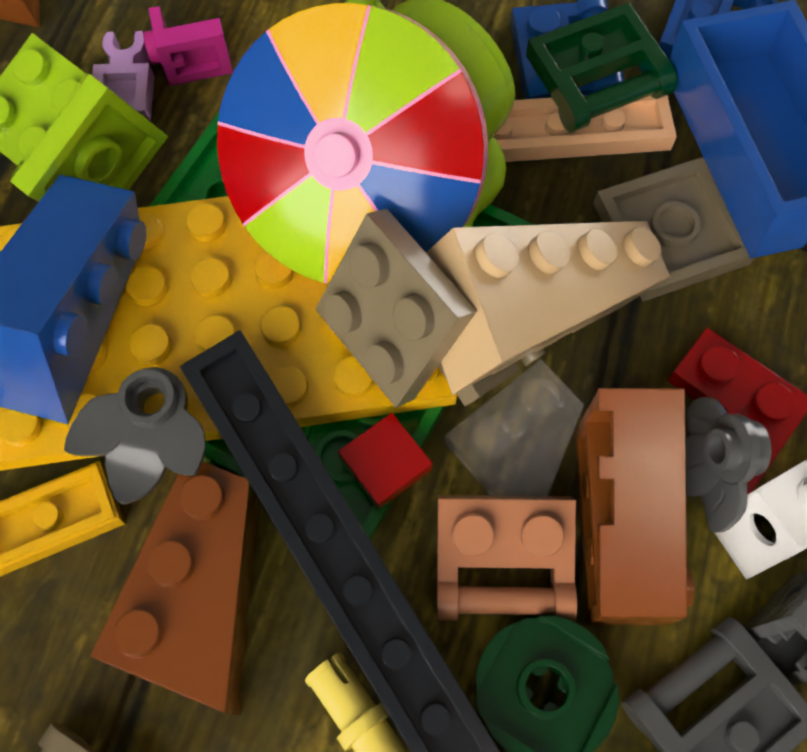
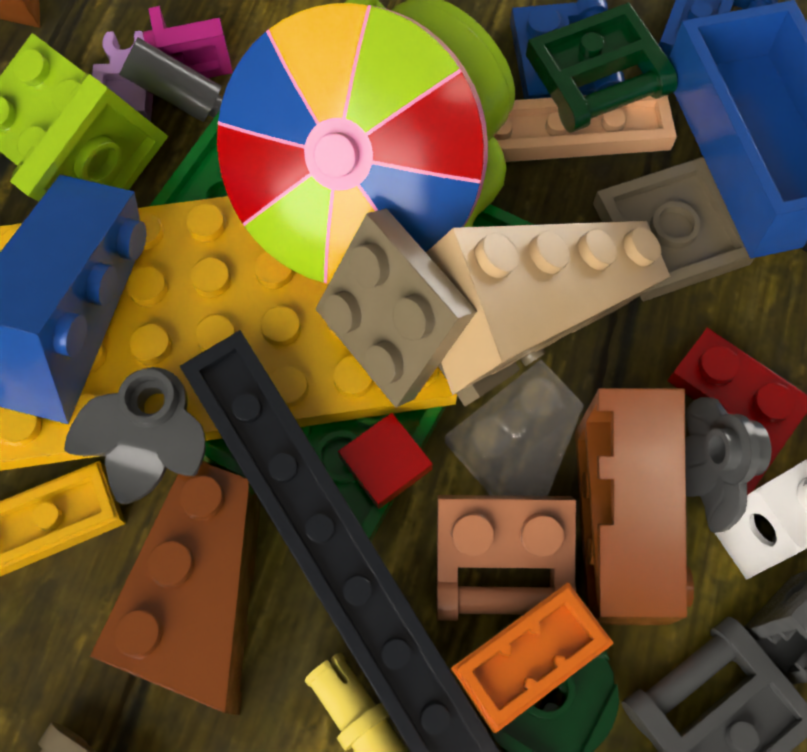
(172, 81): none -> dark grey cylinder
(531, 657): none -> orange plate

